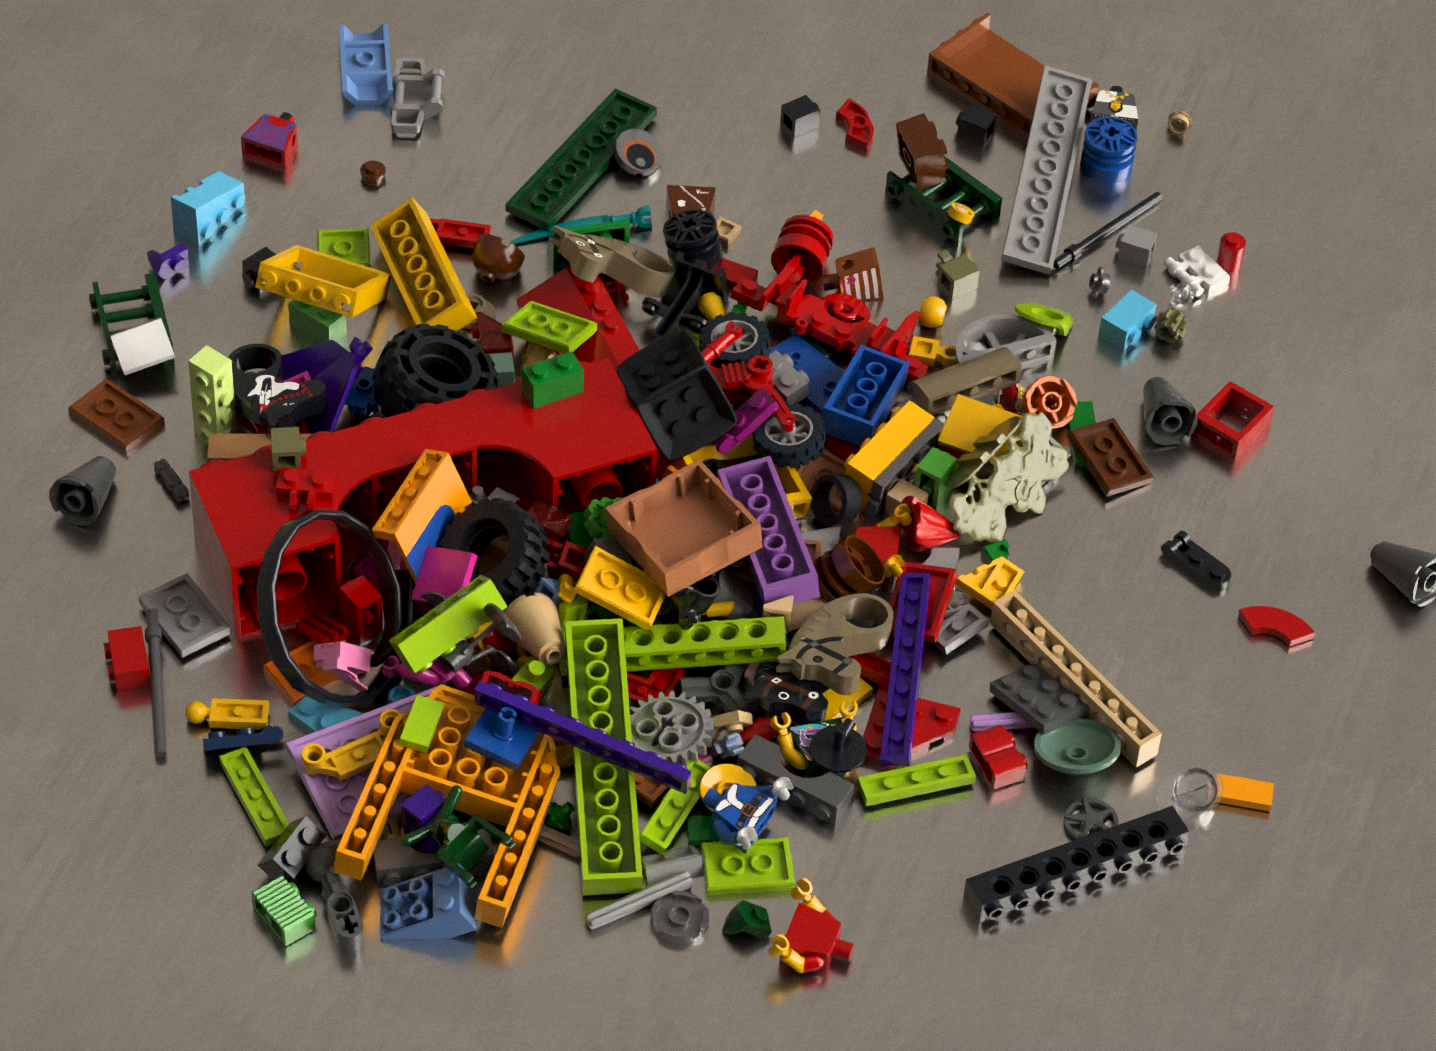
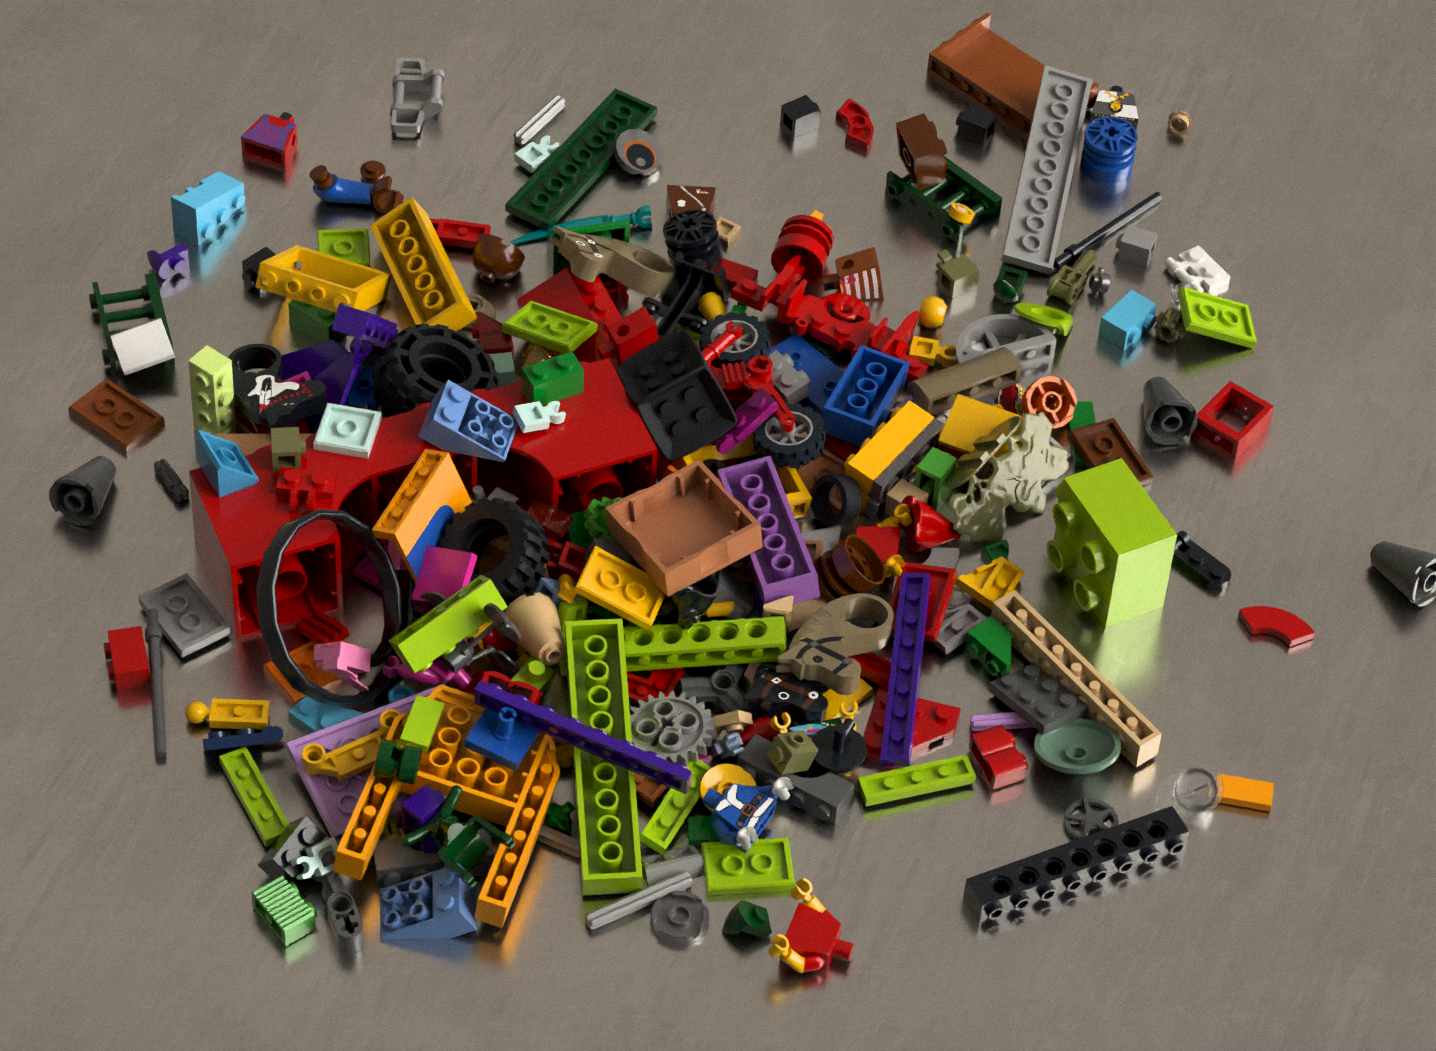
(223, 463): none -> dark azure slope
(313, 862): none -> light aqua plate
(344, 191): none -> piece
(347, 430): none -> light aqua tile
(361, 609): red brick -> none
(364, 326): none -> dark purple brick
(365, 66): medium blue piece -> none
(408, 764): none -> dark green wheel
(468, 424): none -> medium blue slope
(534, 155): none -> light aqua plate
(536, 417): none -> light aqua plate
(539, 120): none -> axle
(629, 336): none -> red torso
(792, 752): none -> olive brick
(991, 646): none -> green slope
(1009, 284): none -> dark green plate
(1072, 280): none -> olive connector
(1111, 543): none -> lime brick
(1216, 317): none -> lime tile
(1231, 252): red brick -> none

